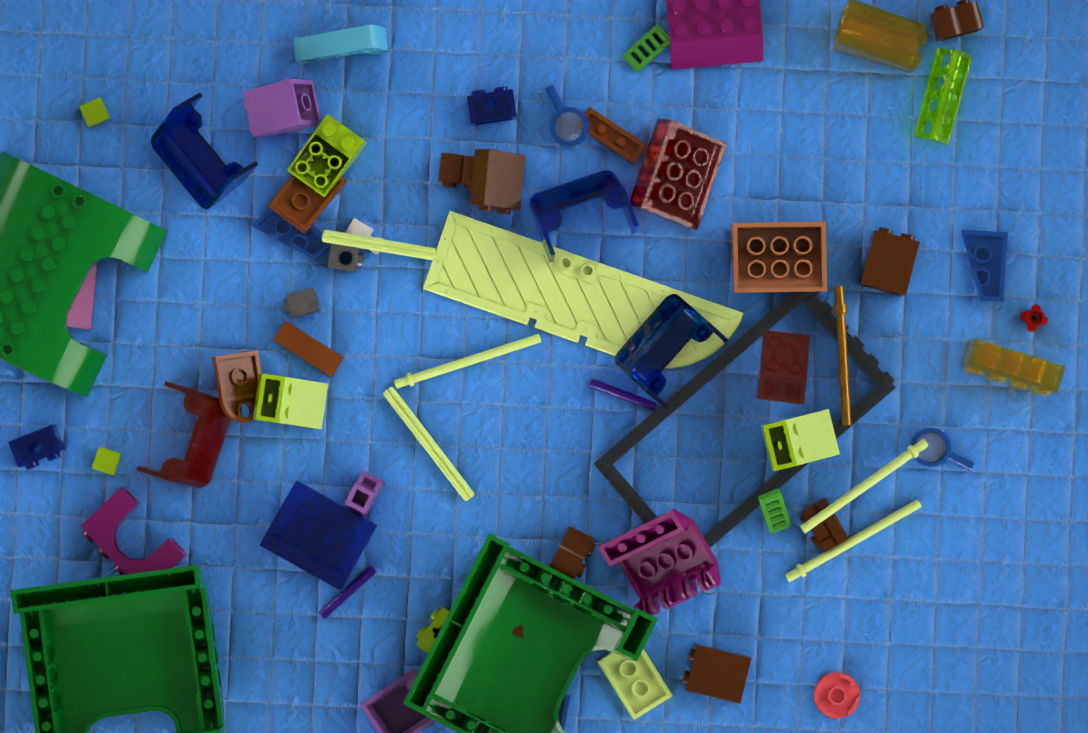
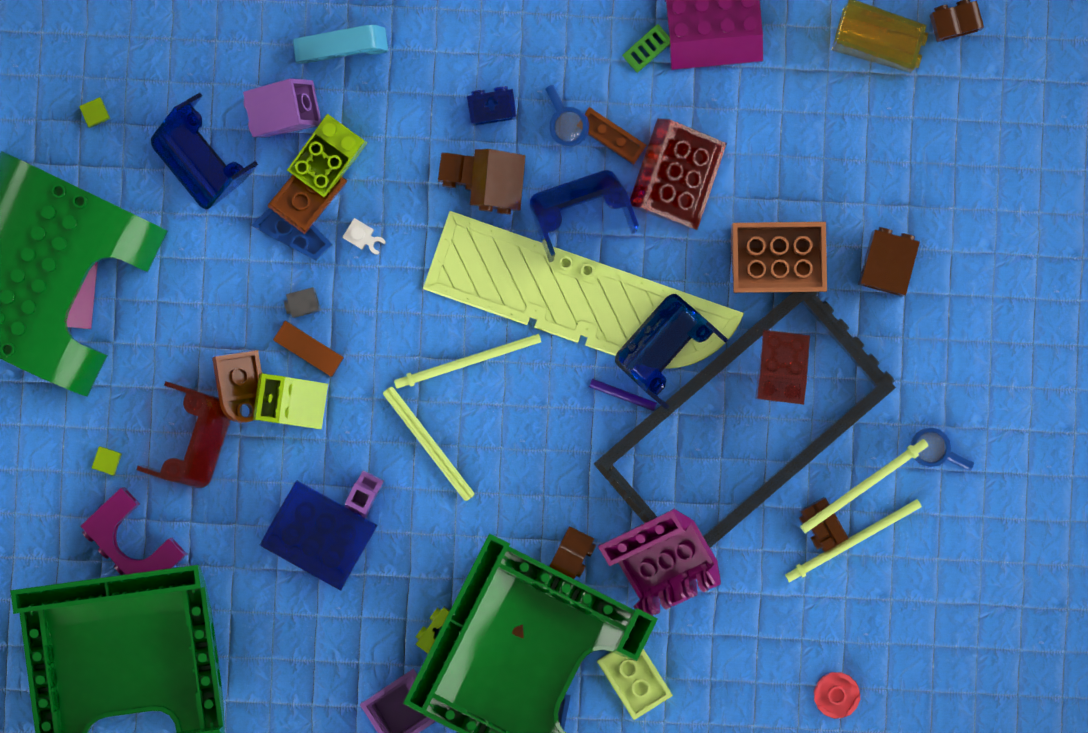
(23, 447): clear blue brick -> none
(335, 254): flat silver brick -> none
(347, 592): dark purple bar -> none
(378, 244): yellowish green axle -> none
(716, 673): reddish brown brick -> none
(774, 513): bright green slope -> none
(800, 440): lime slope -> none
(840, 310): pearl gold bar -> none
(951, 93): clear neon green fence -> none
(988, 262): blue wing -> none
(1012, 366): clear yellow brick -> none
(1033, 324): red plate -> none

